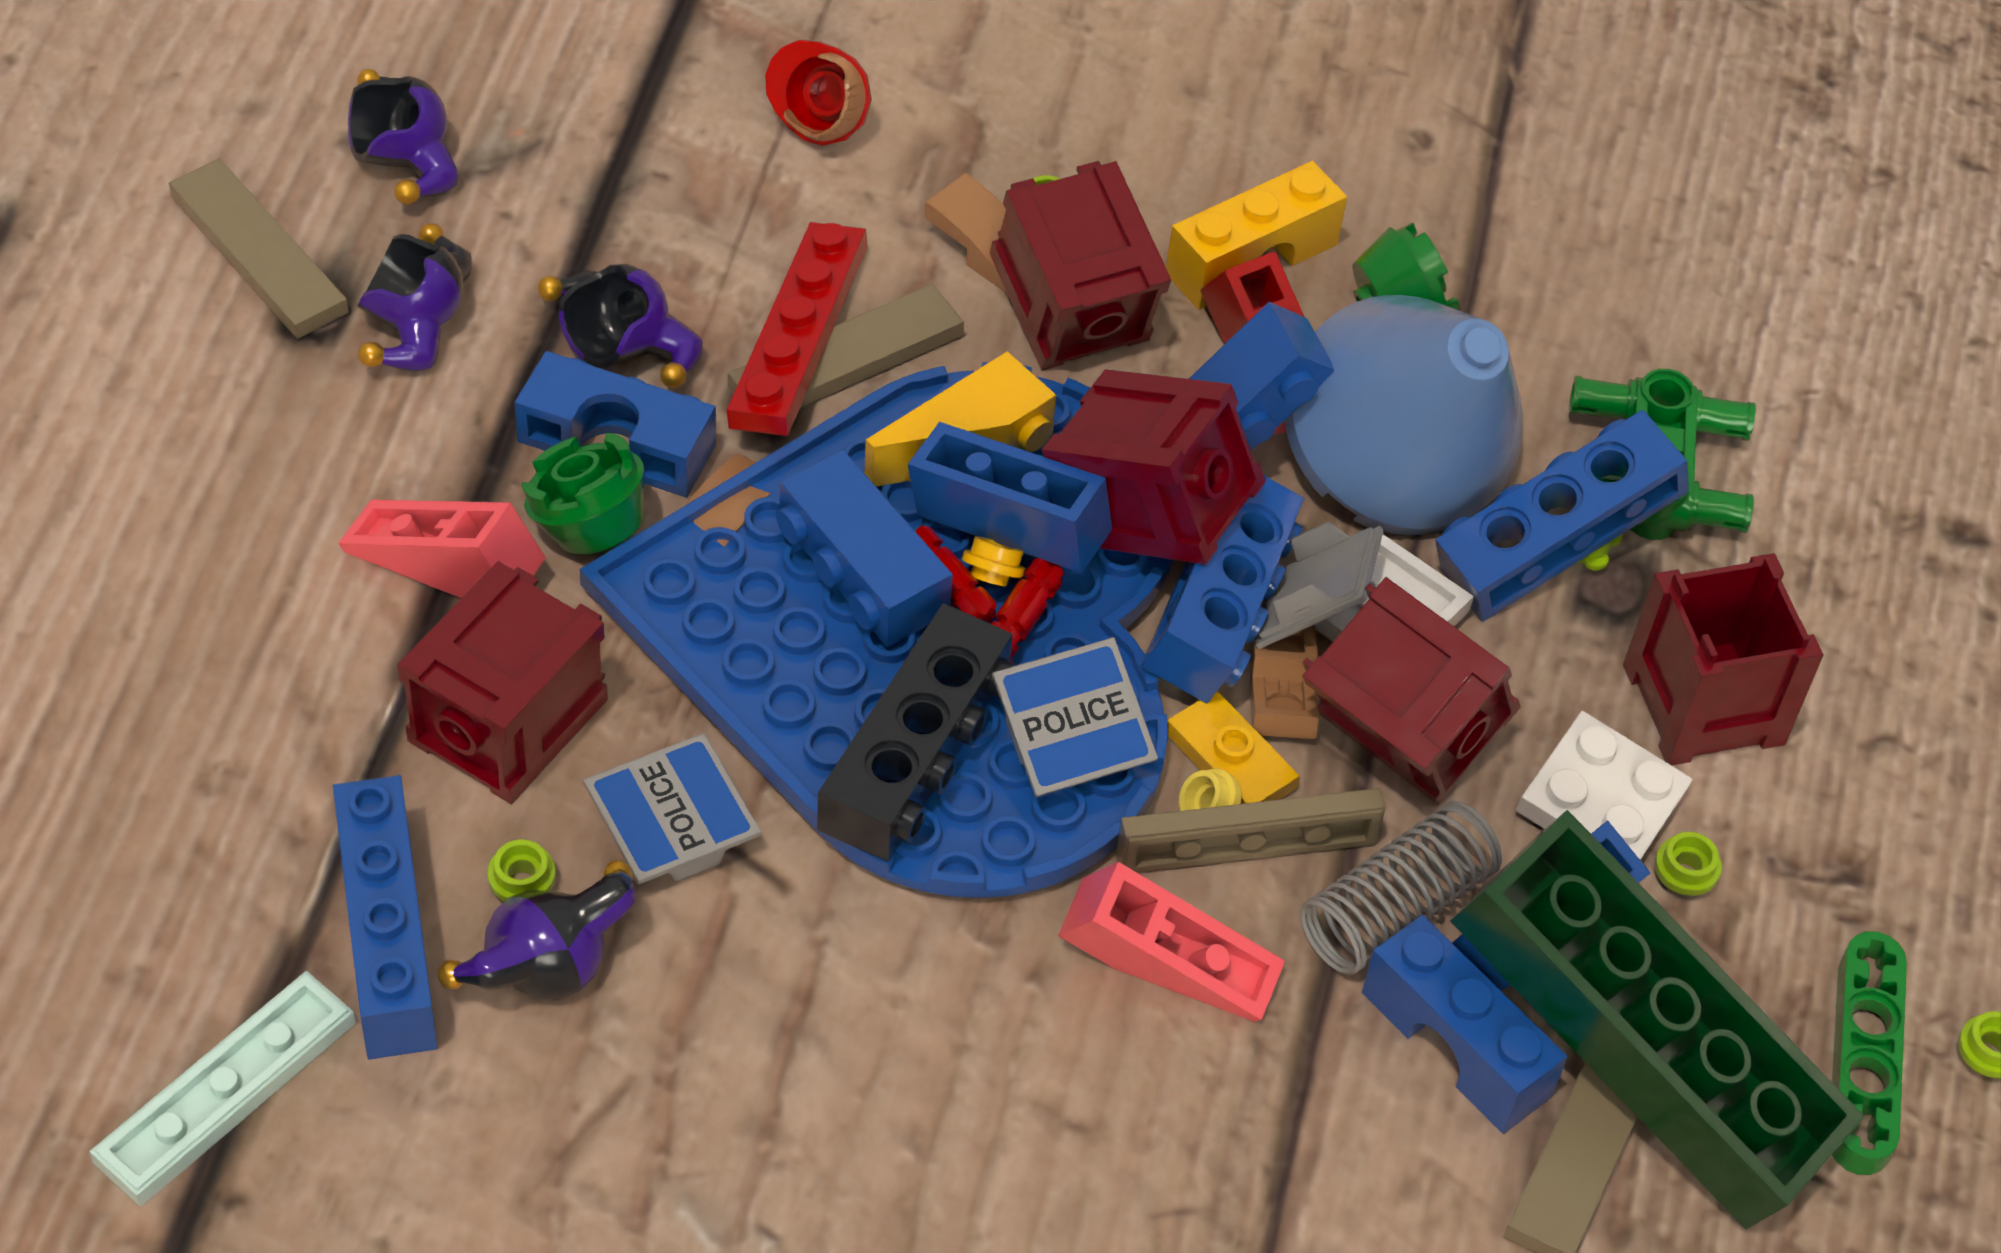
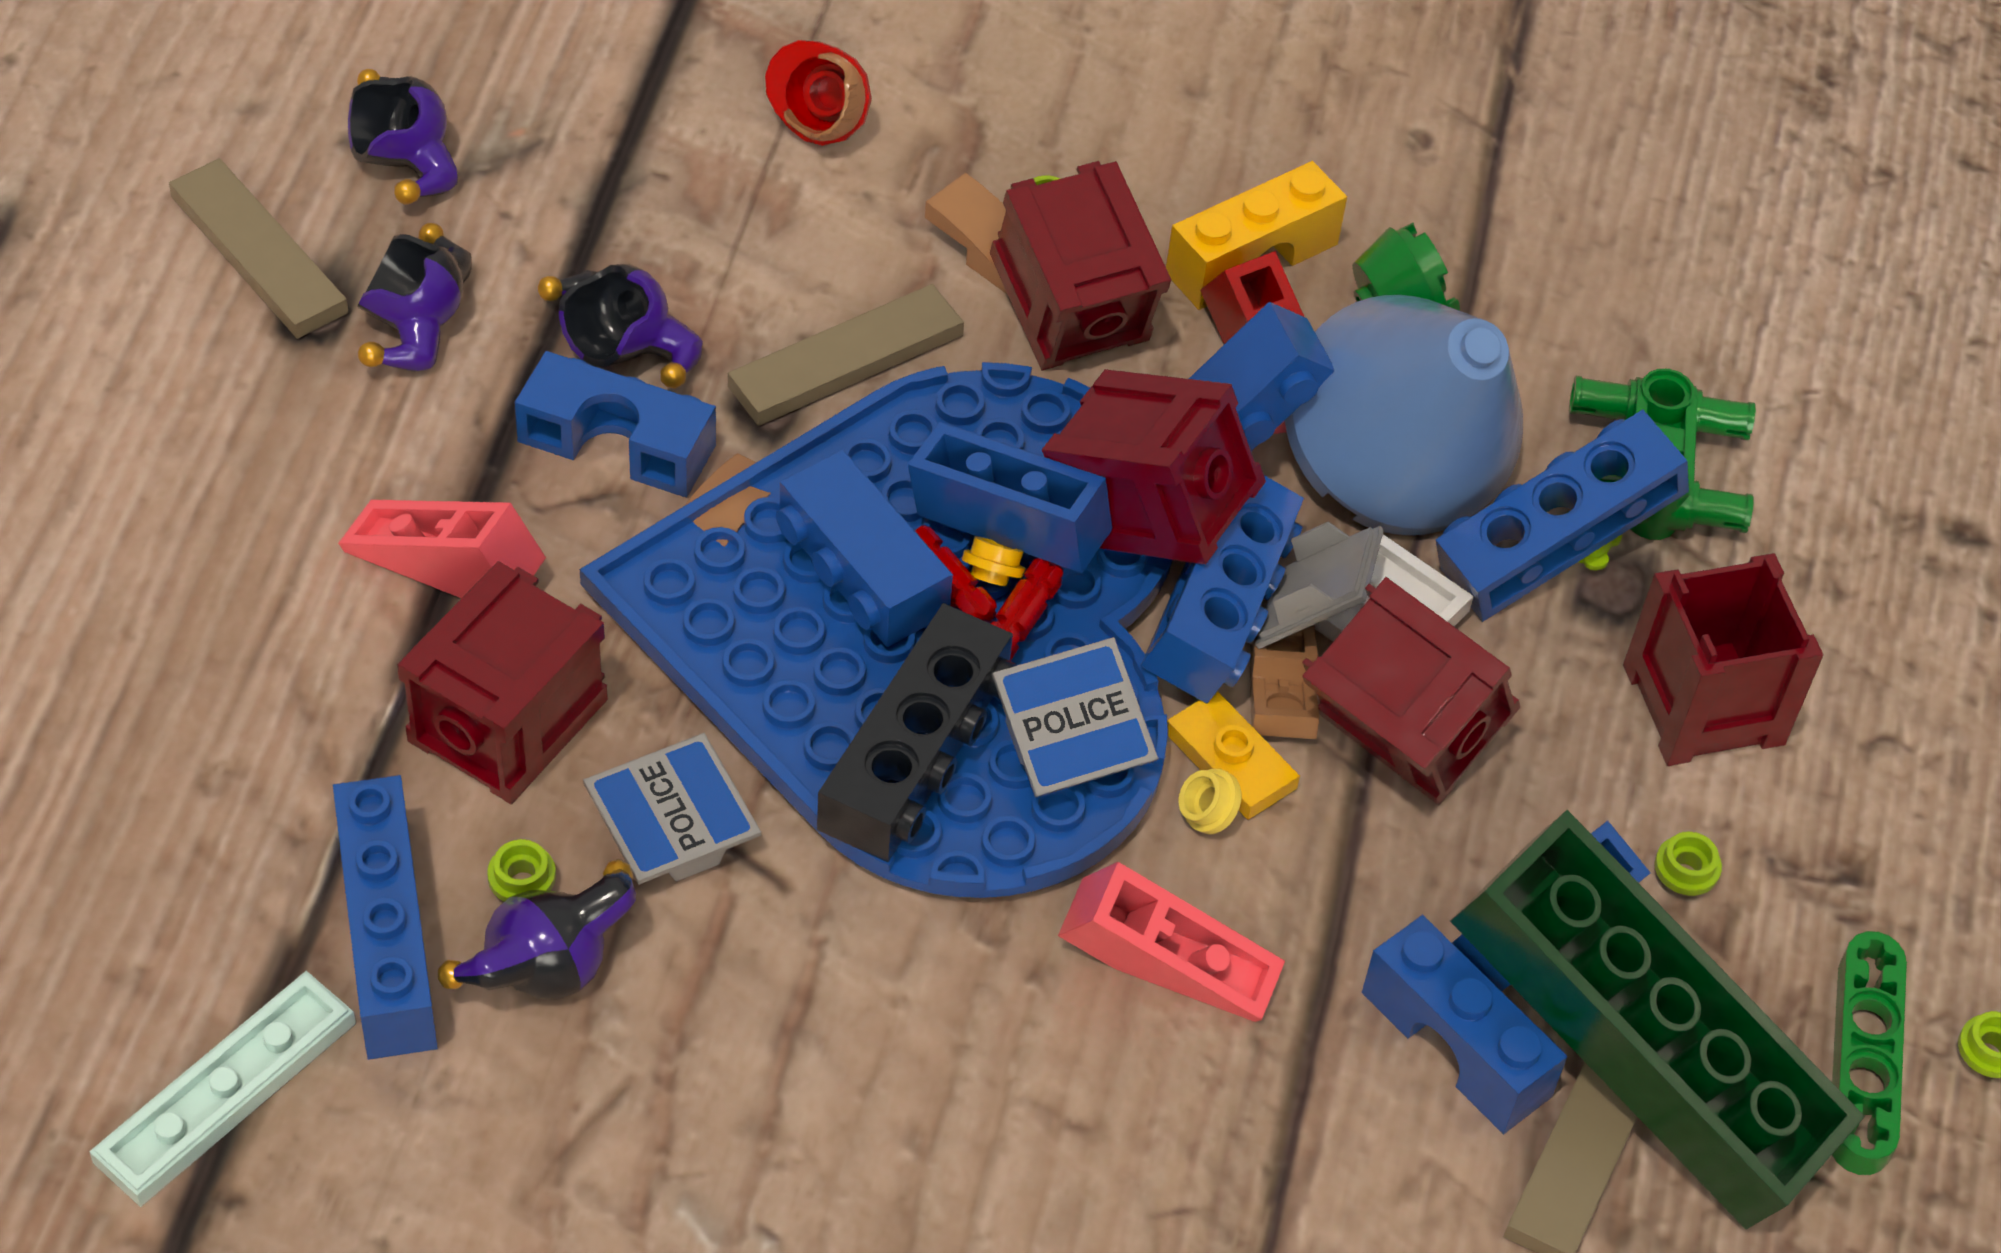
(587, 494): green cone -> none
(797, 329): red plate -> none
(994, 402): yellow slope -> none
(1250, 830): dark tan tile -> none
(1452, 852): light grey piece -> none
(1602, 779): white plate -> none

